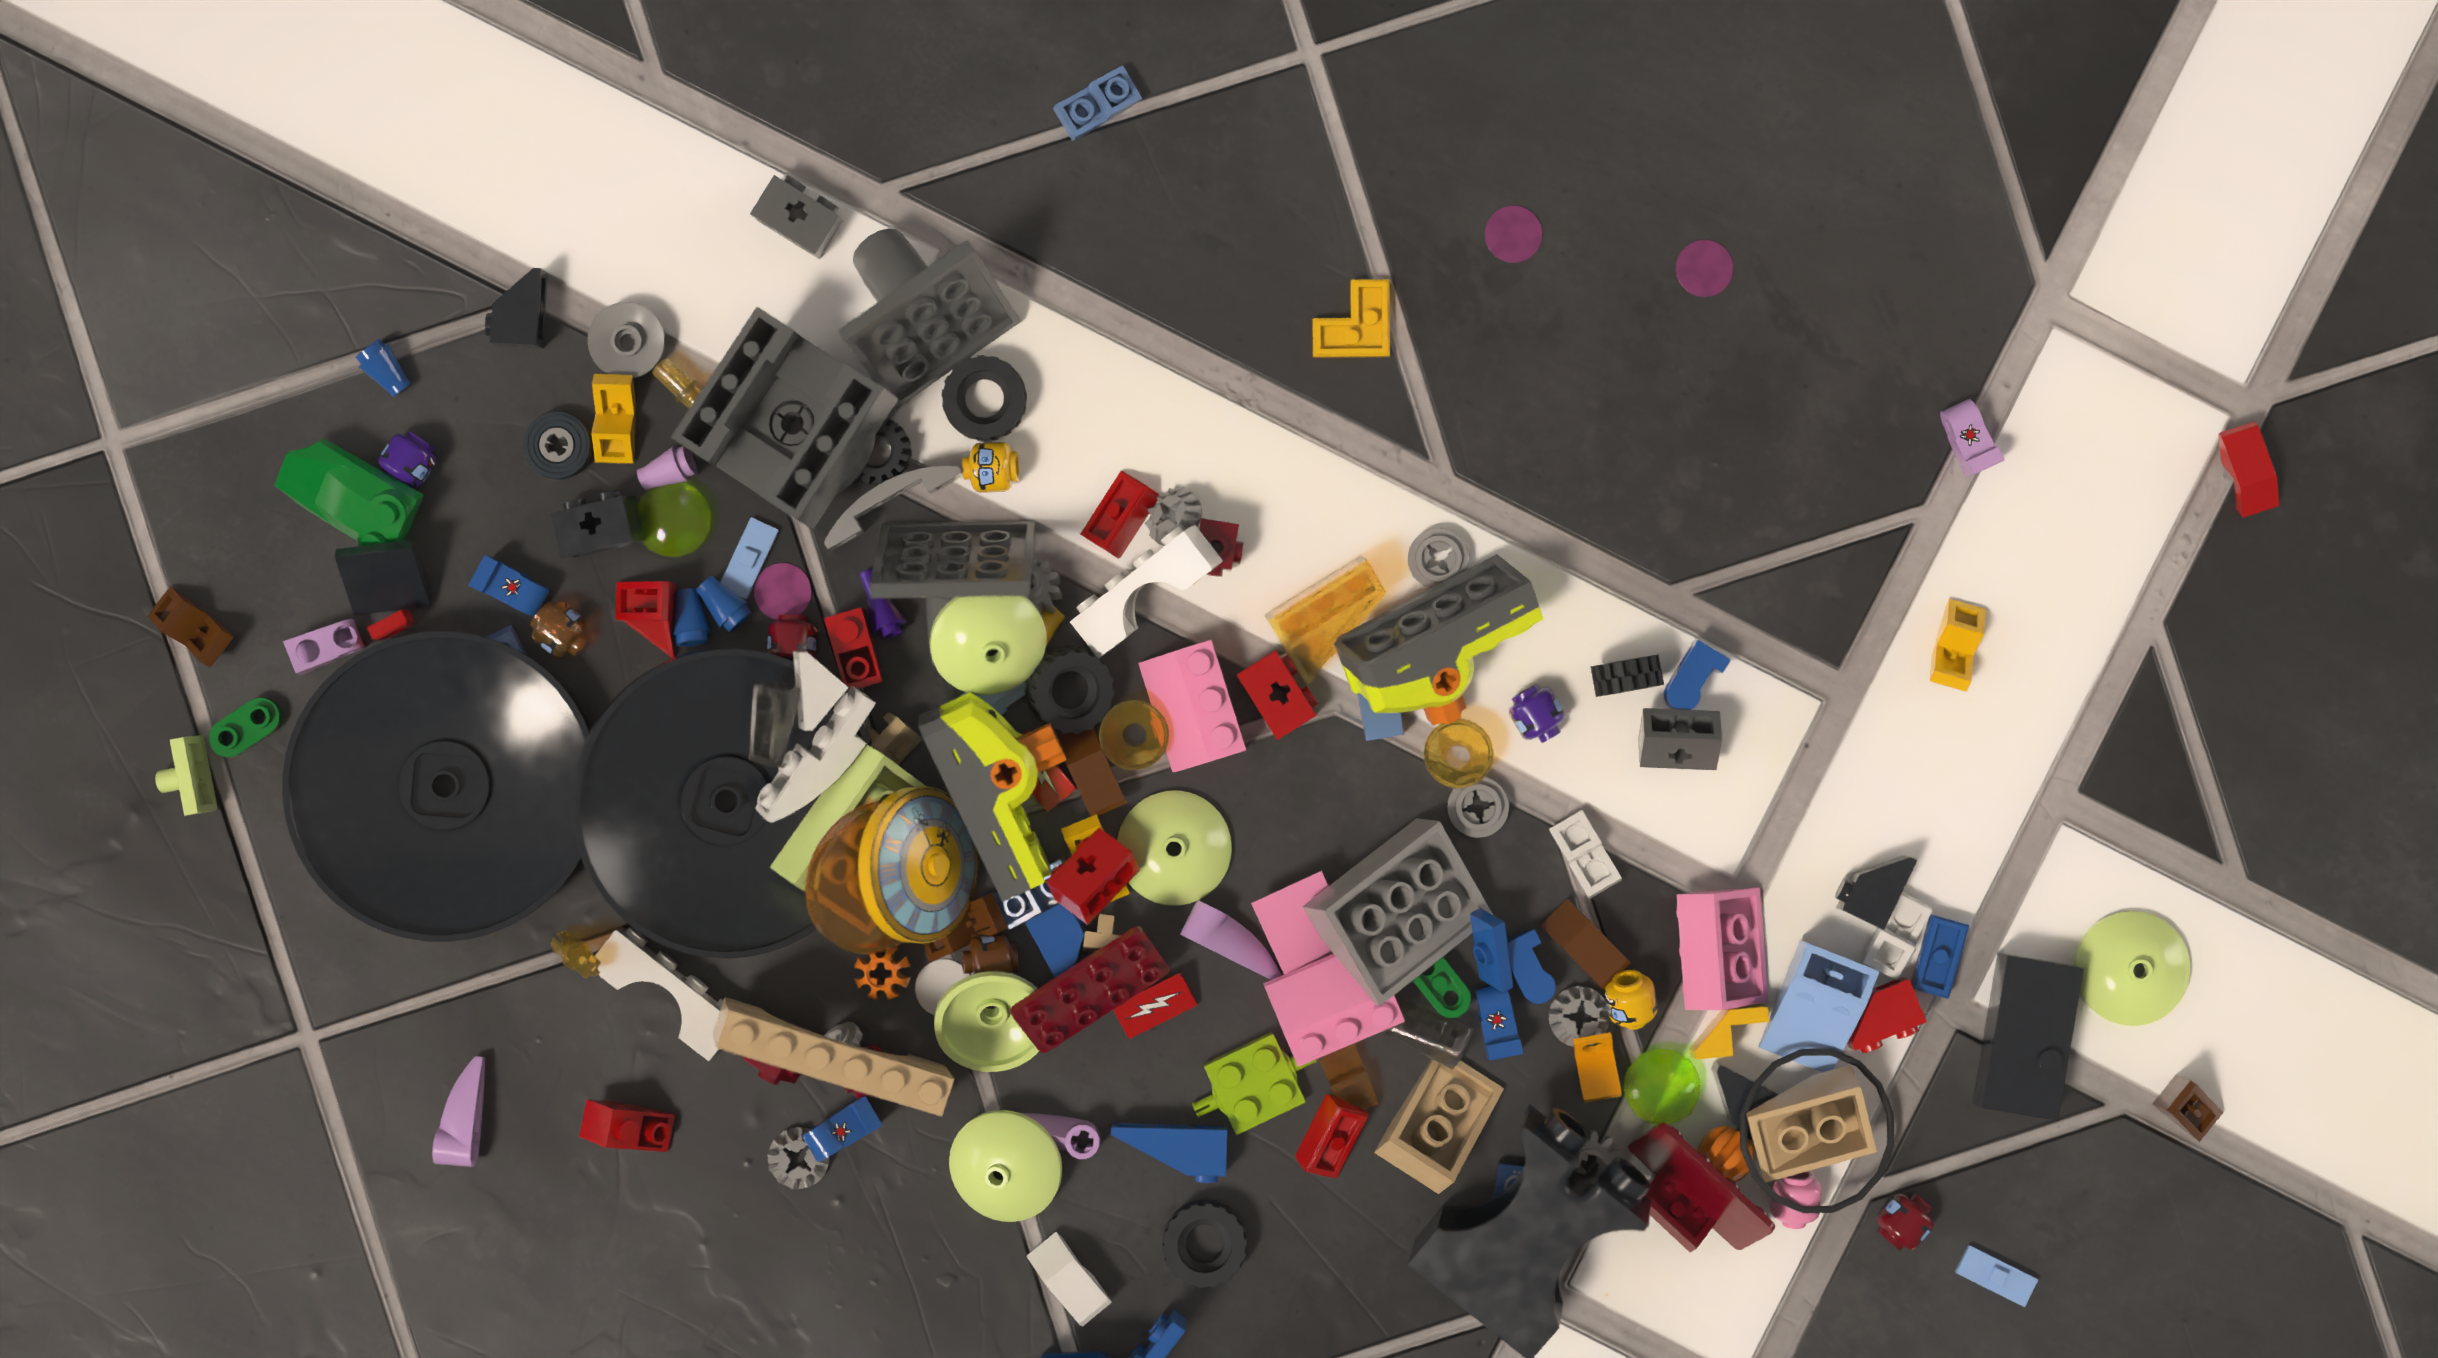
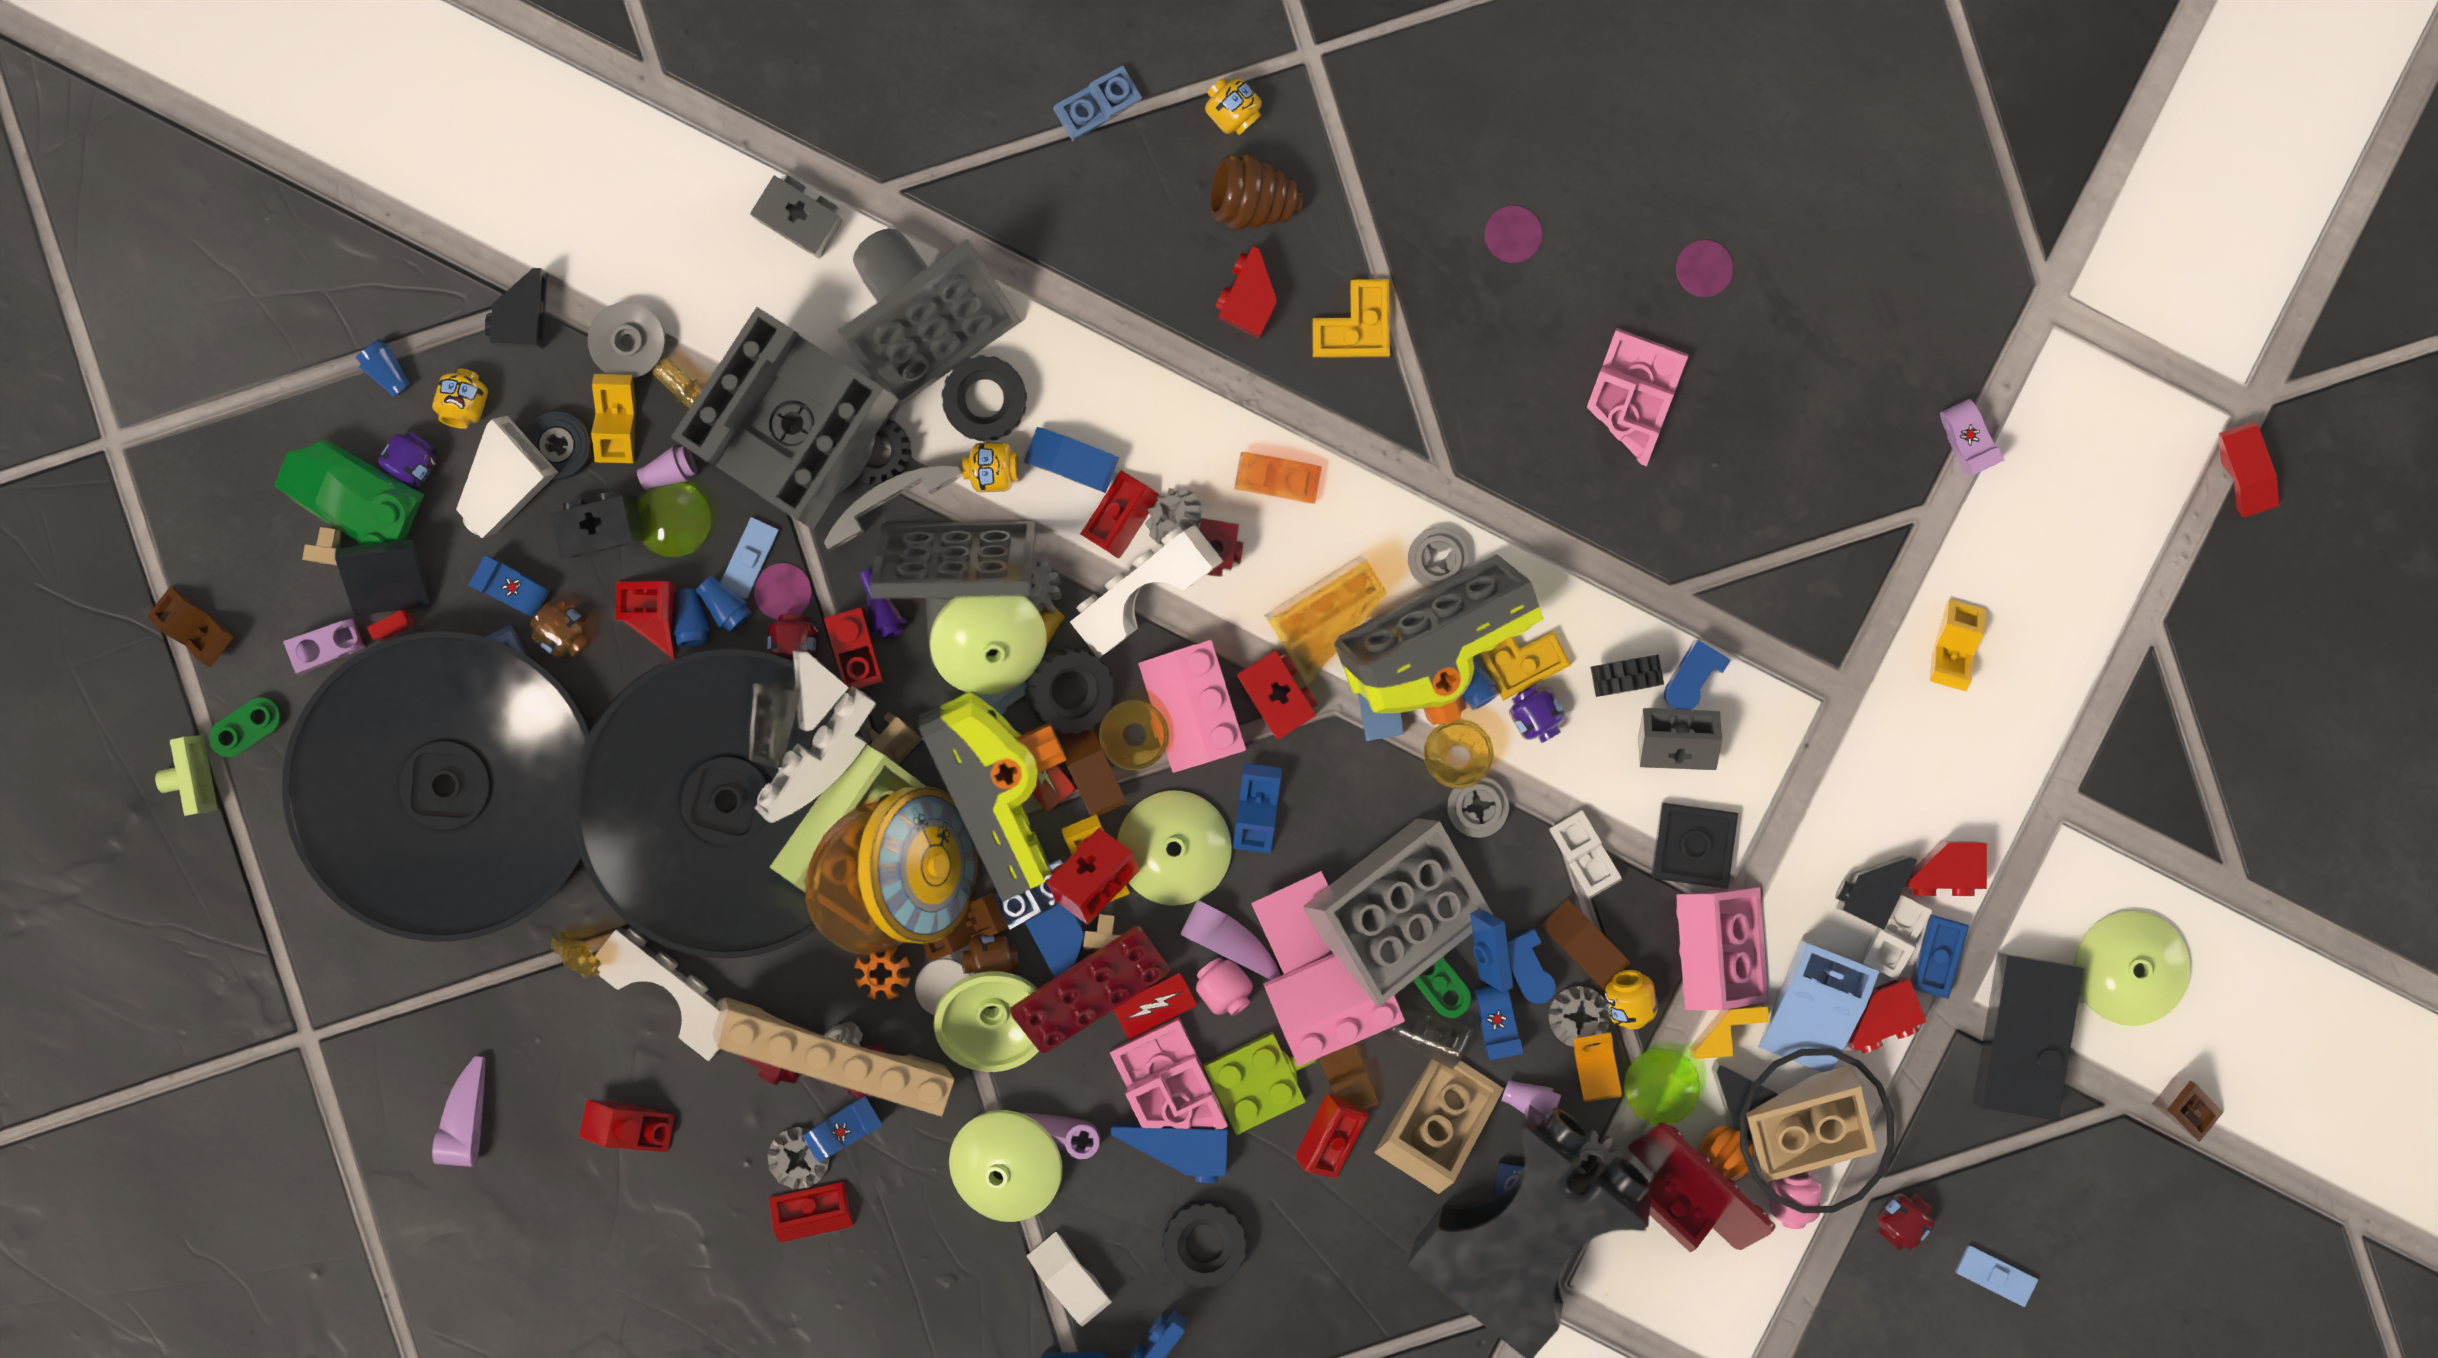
(326, 546): none -> tan tile
(460, 398): none -> yellow head
(502, 478): none -> white slope
(810, 1212): none -> red slope
(1071, 459): none -> blue slope
(1167, 1080): none -> bright pink slope
(1224, 986): none -> bright pink head
(1233, 105): none -> yellow head
(1251, 297): none -> red slope
(1252, 193): none -> reddish brown piece
(1257, 808): none -> blue slope
(1277, 477): none -> clear orange slope
(1480, 690): none -> blue cone
(1521, 668): none -> yellow tile
(1523, 1094): none -> lavender cone
(1636, 390): none -> bright pink slope
(1694, 845): none -> black tile
(1951, 866): none -> red slope

